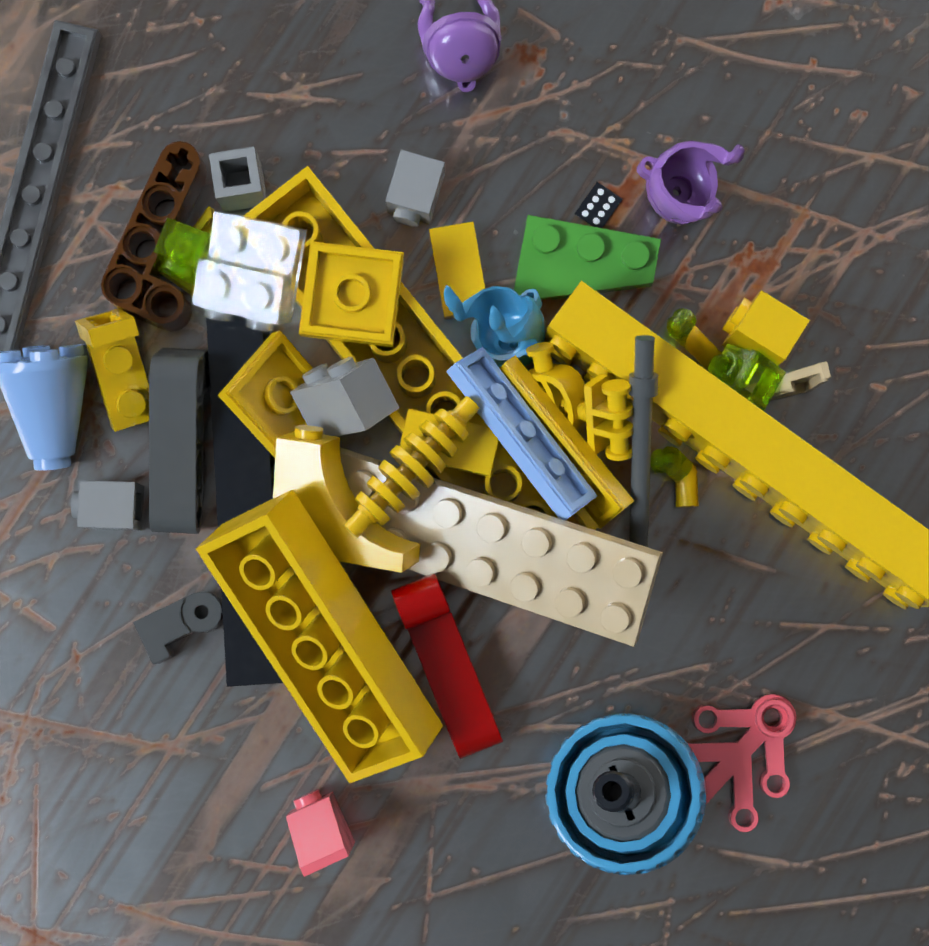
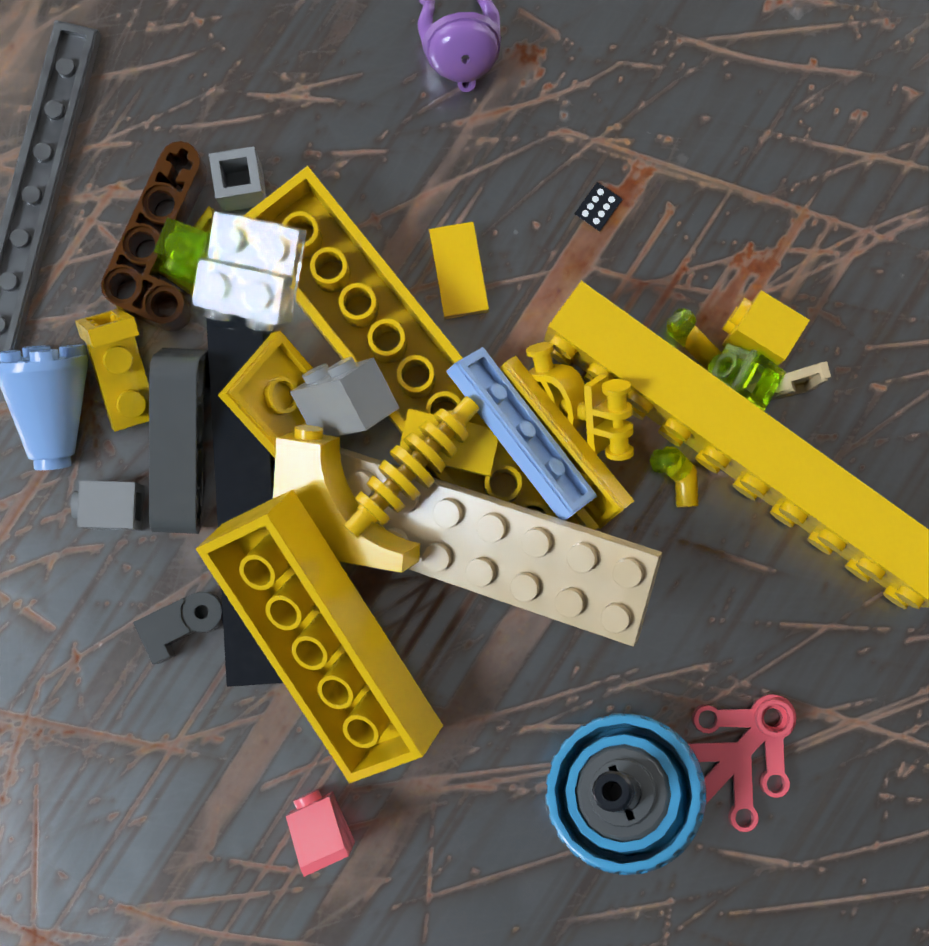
(351, 294): yellow tile -> none
(415, 188): light grey brick -> none
(447, 665): red beam -> none
(503, 321): dark azure hair -> none
(563, 253): bright green wing -> none
(643, 389): dark grey bar -> none
(690, 172): medium lavender hair -> none

